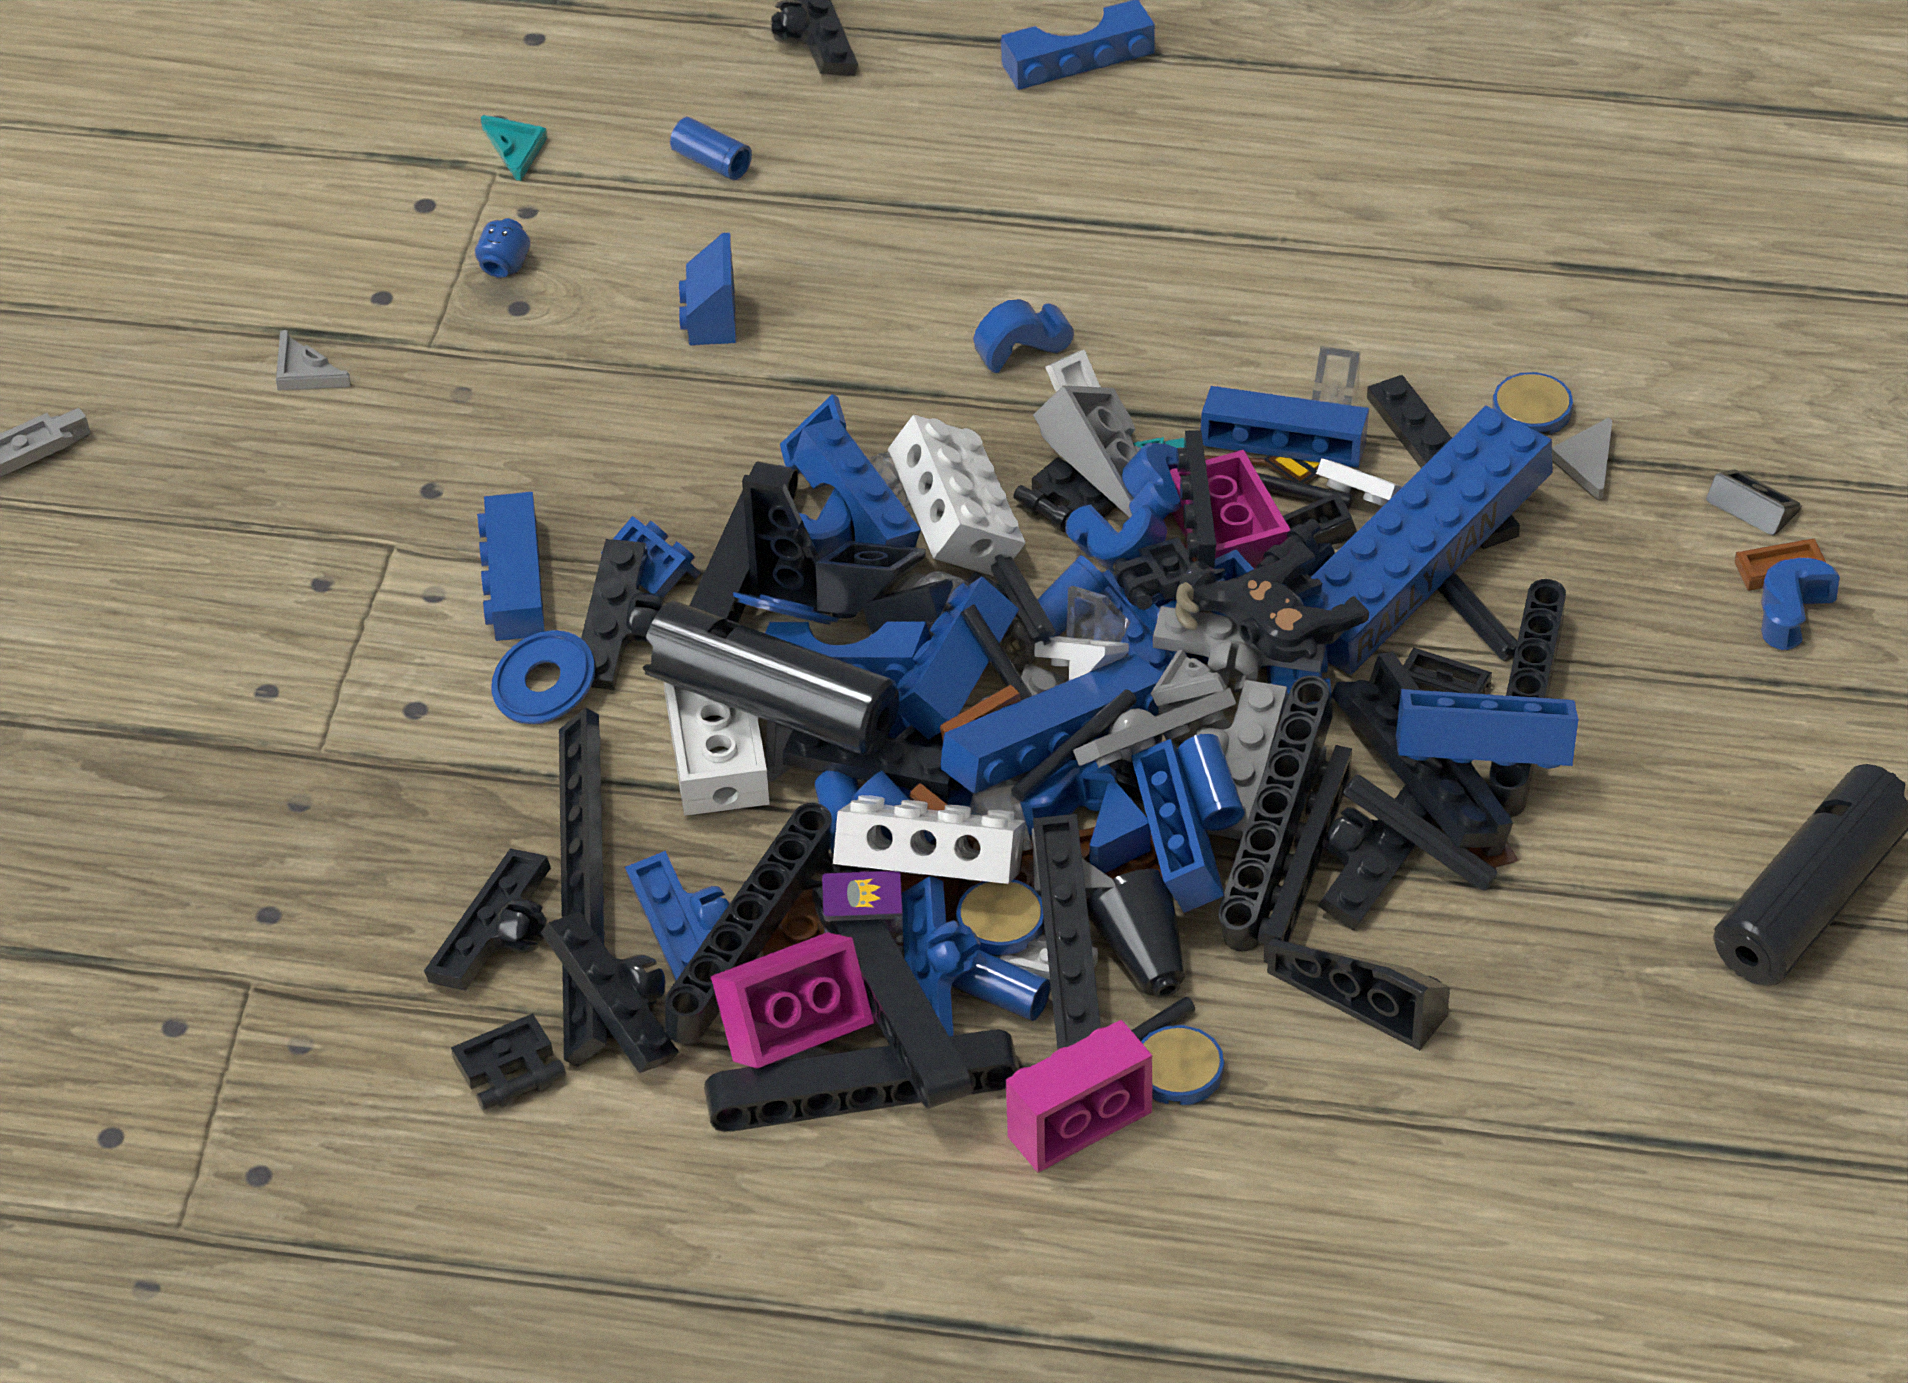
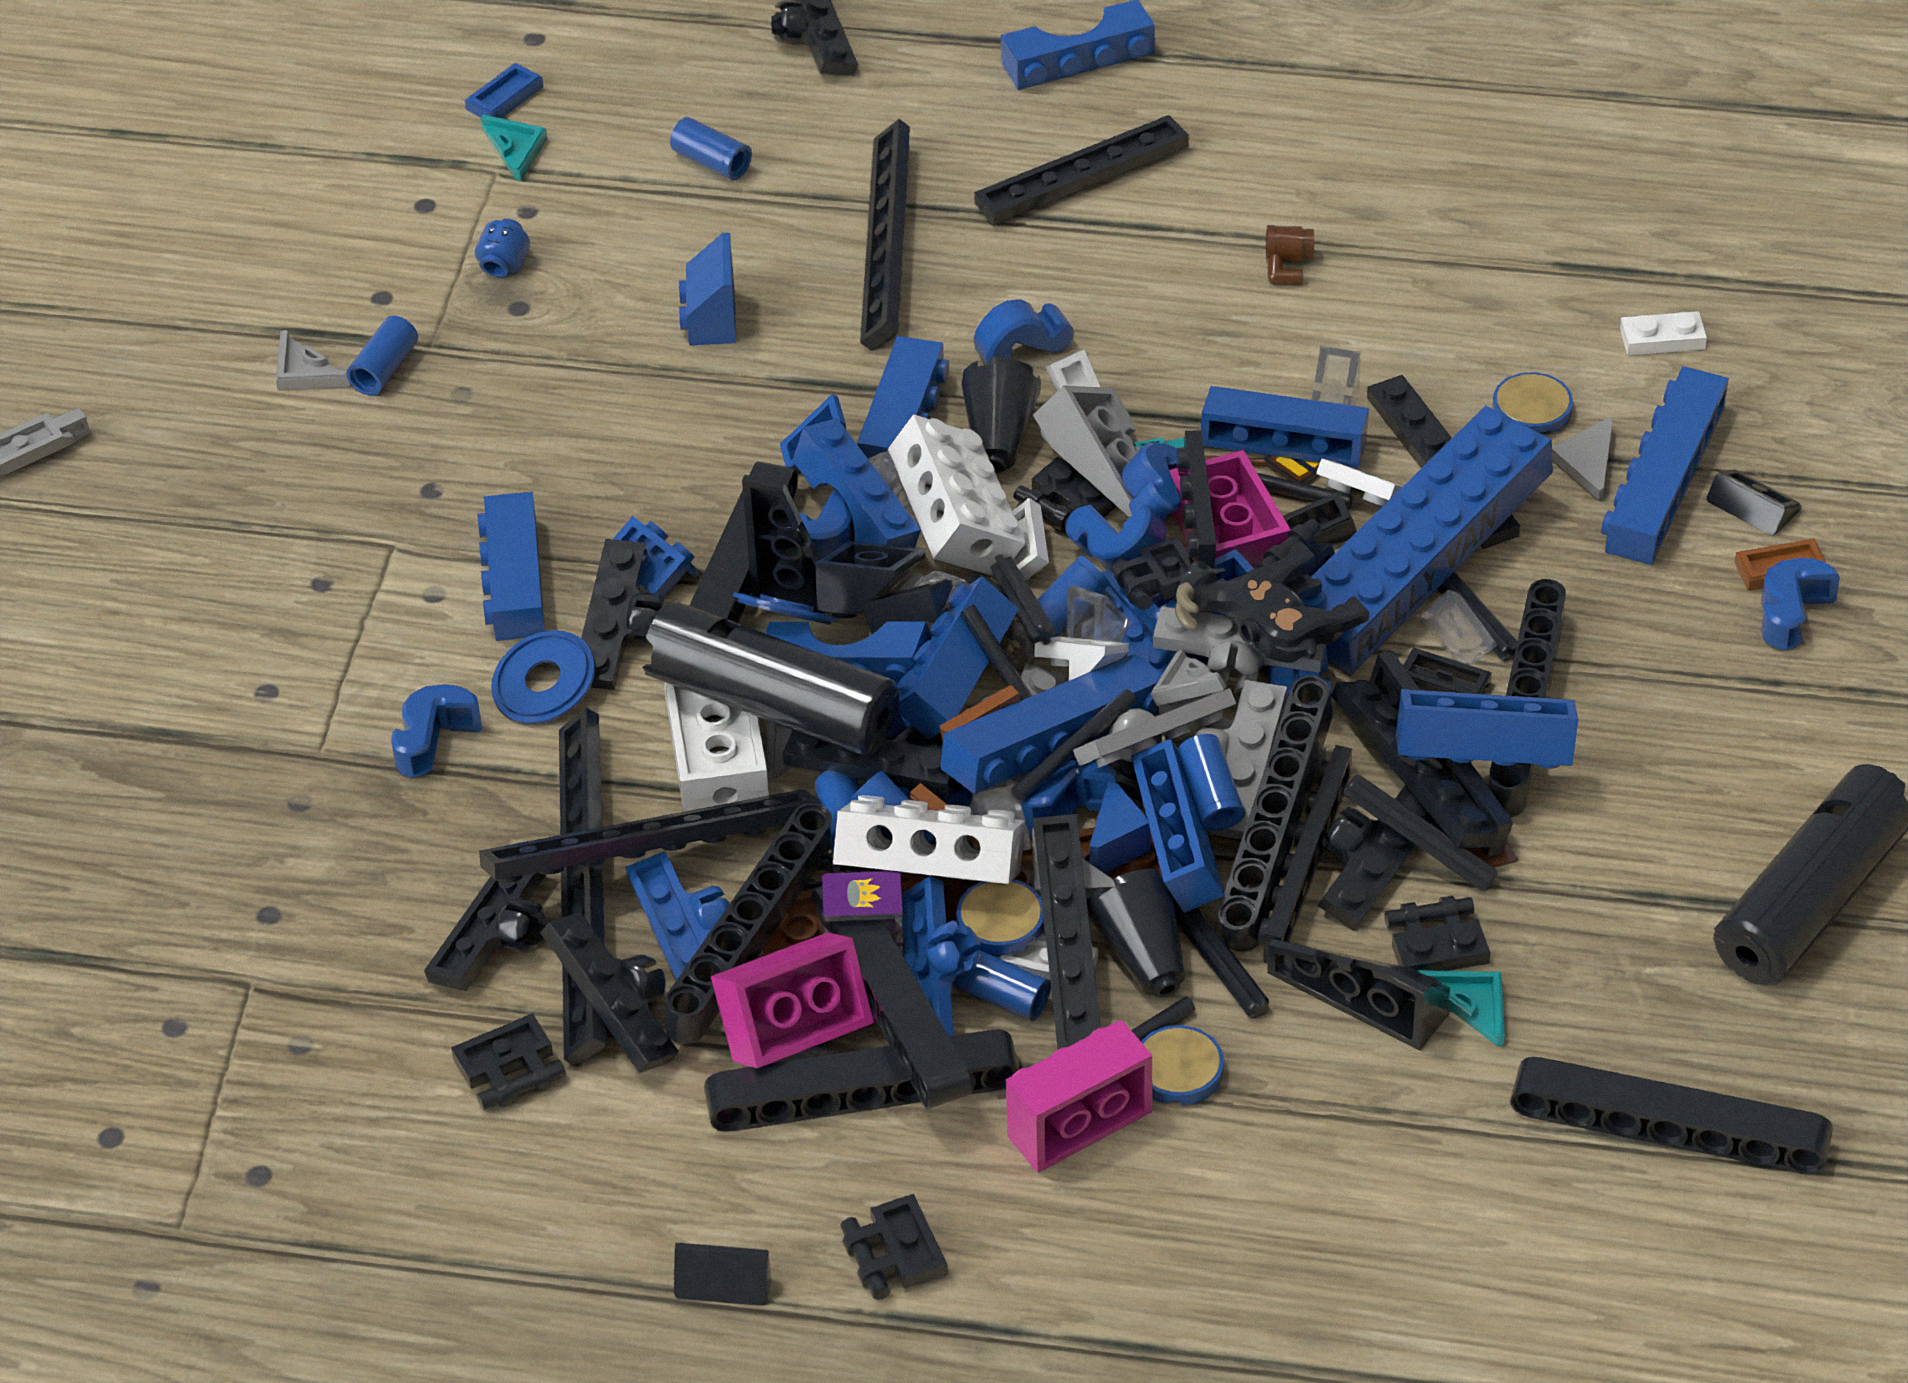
(382, 355): none -> blue pin
(423, 716): none -> blue animal
(504, 92): none -> blue tile
(636, 837): none -> black plate
(721, 1274): none -> black slope
(885, 235): none -> black plate
(905, 389): none -> blue brick
(907, 1240): none -> black plate
(1000, 406): none -> black cone
(1034, 553): none -> white plate
(1081, 169): none -> black plate
(1222, 961): none -> black axle
(1287, 245): none -> reddish brown piece
(1438, 947): none -> black plate
(1456, 628): none -> clear slope
(1476, 1000): none -> teal tile
(1663, 333): none -> white plate
(1665, 465): none -> blue brick
(1672, 1115): none -> black beam

